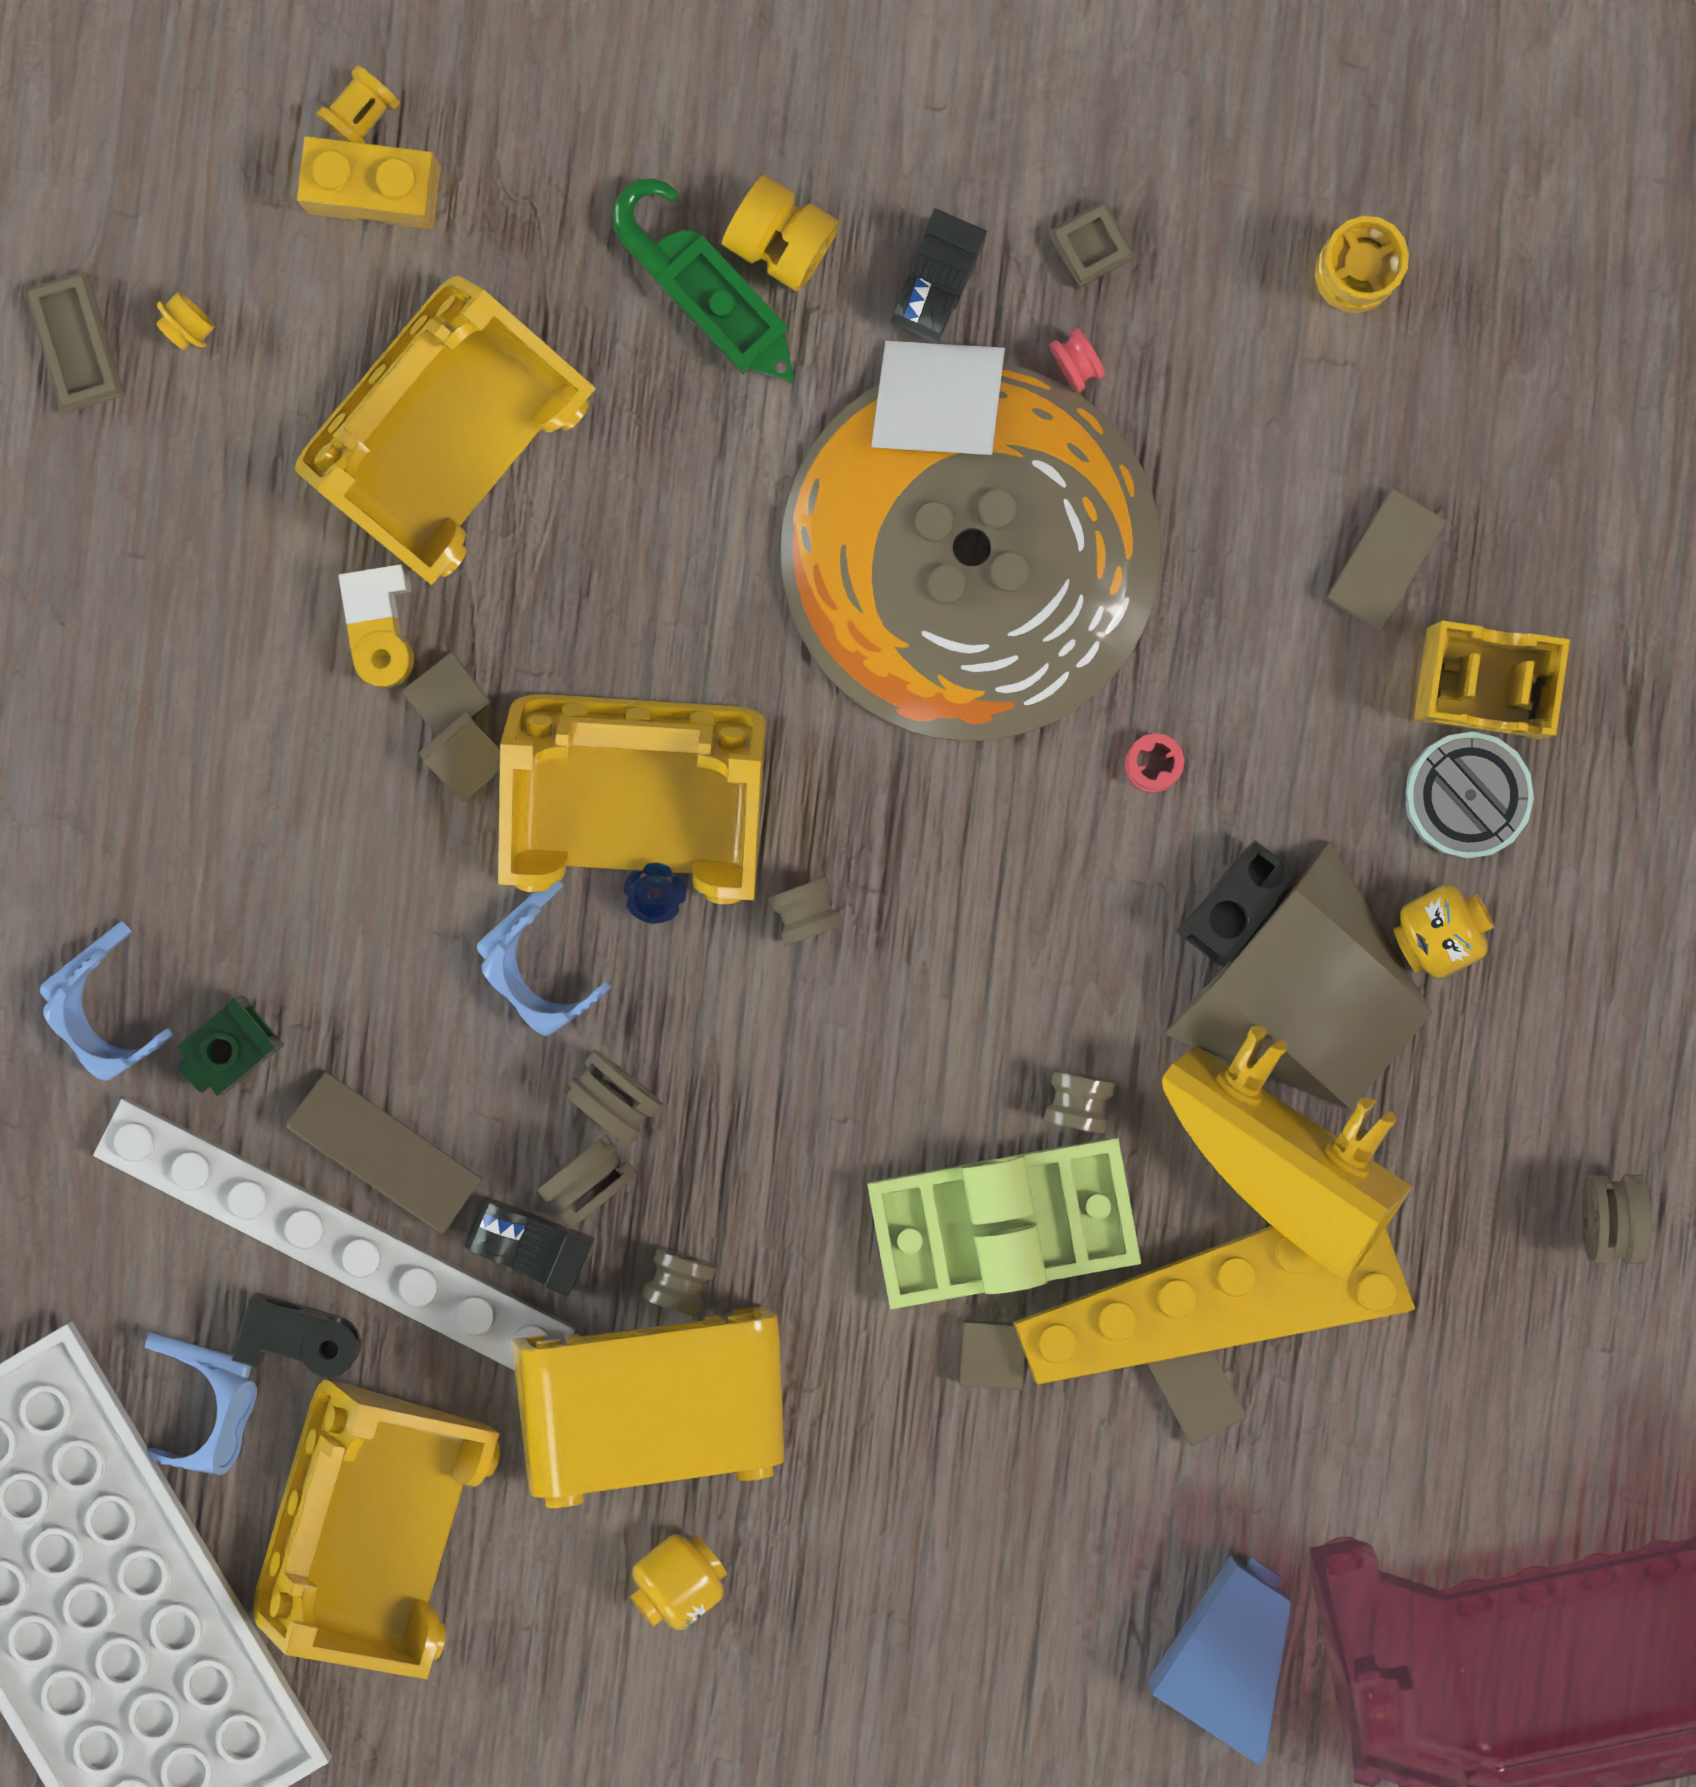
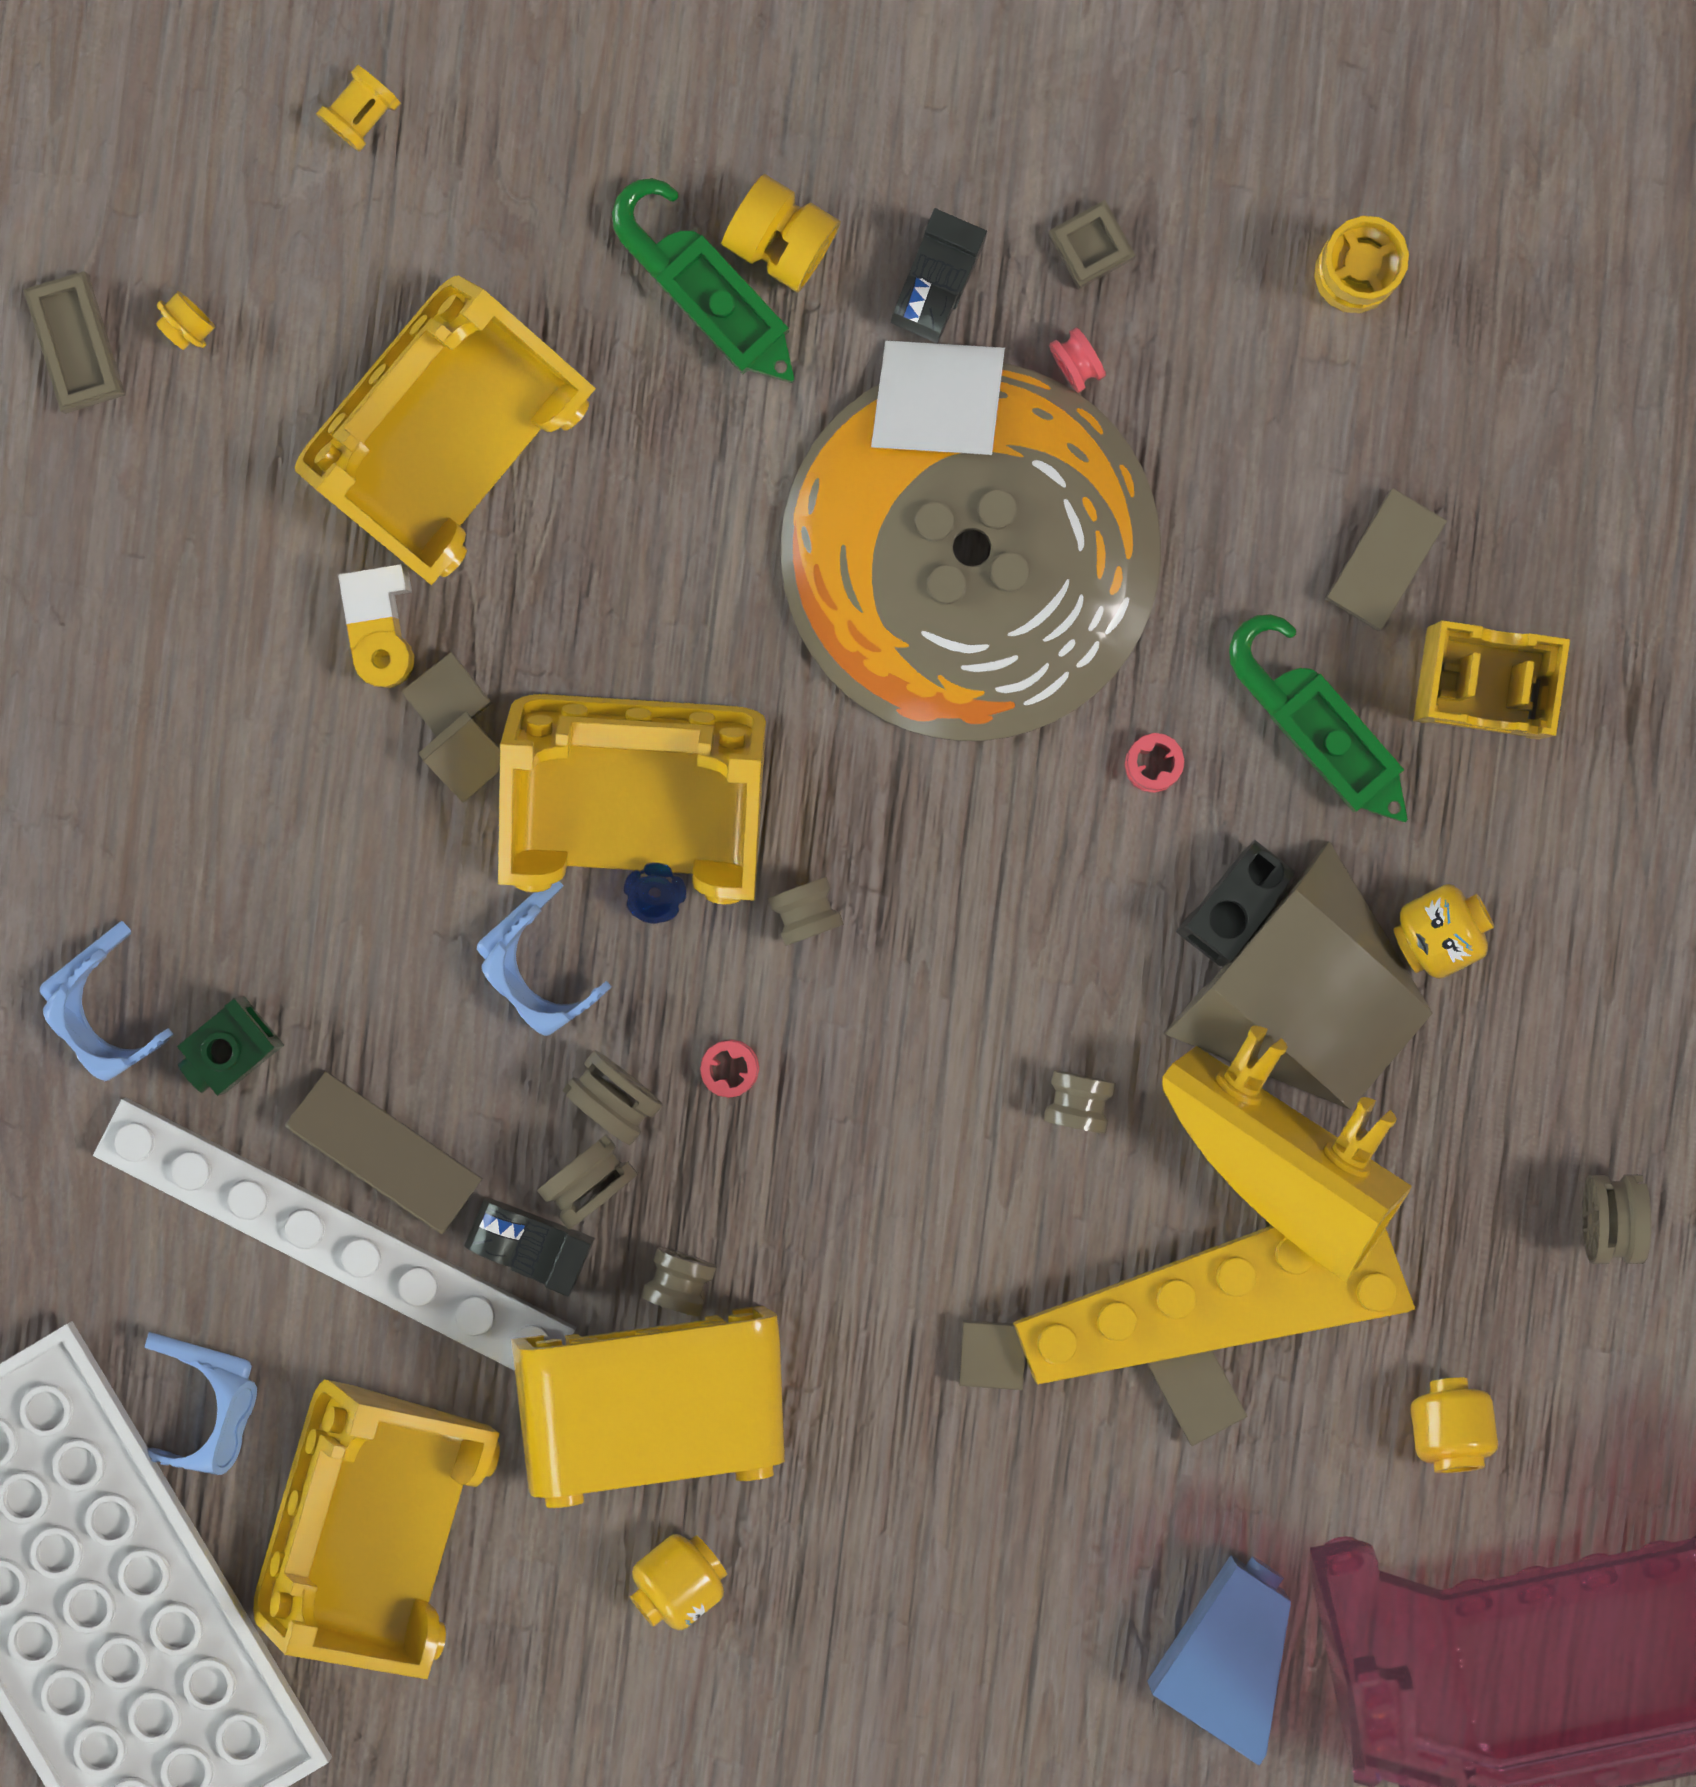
(286, 1329): pearl dark grey leg -> none
(369, 182): yellow brick -> none
(723, 1086): none -> coral bush
(1004, 1223): yellowish green plate -> none
(1321, 725): none -> green plate
(1454, 1426): none -> yellow head
(1469, 795): tile -> none

